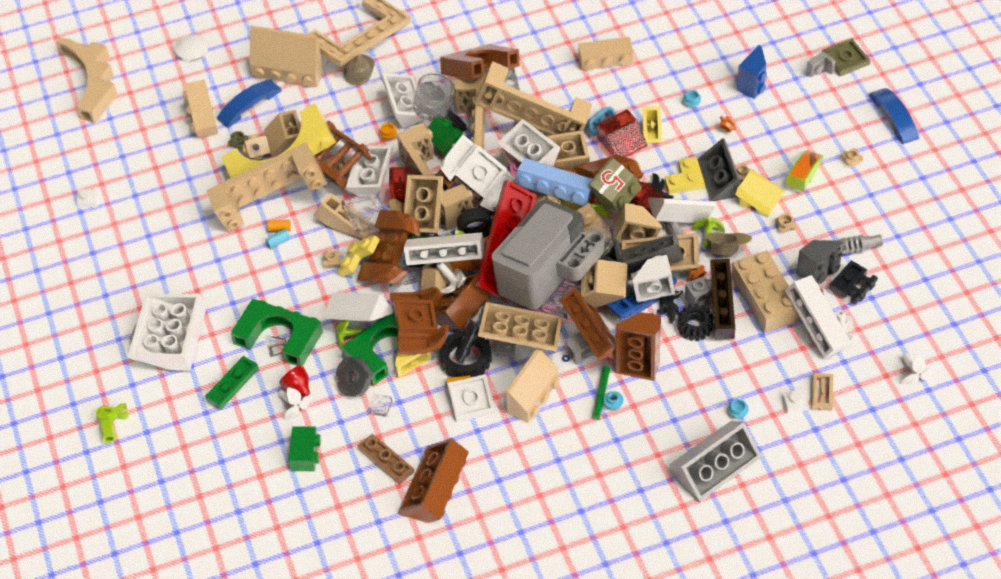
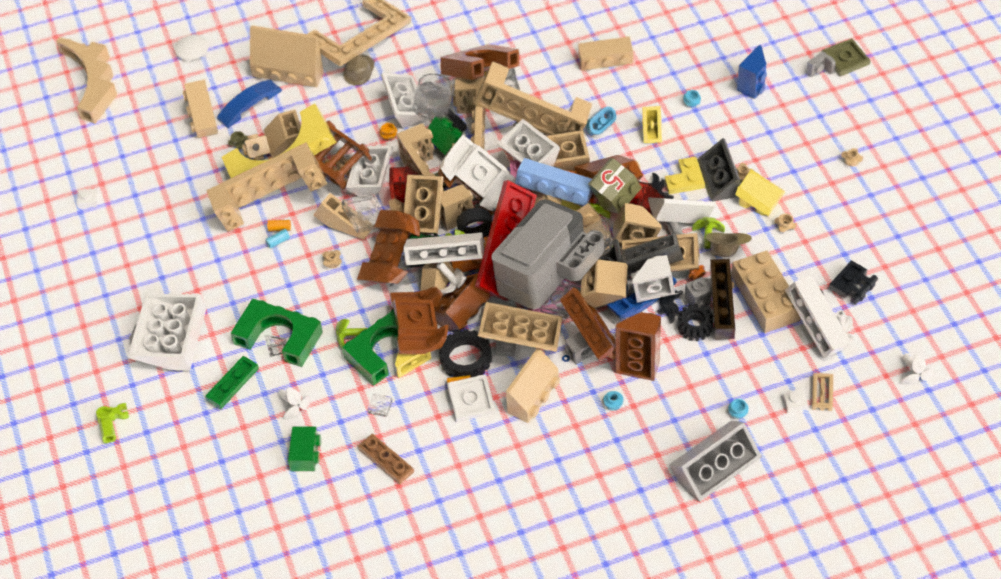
(297, 379): red helmet -> none
(355, 252): light yellow plate -> none
(357, 307): white slope -> none
(362, 373): dark grey plate -> none
(434, 481): dark orange slope -> none
(466, 341): black plate -> none
(601, 393): green bar -> none
(621, 134): clear red slope -> none
(727, 124): orange plate -> none
(804, 170): slope -> none
(819, 259): dark grey slope -> none
(860, 243): light grey hinge -> none
(897, 113): blue slope -> none

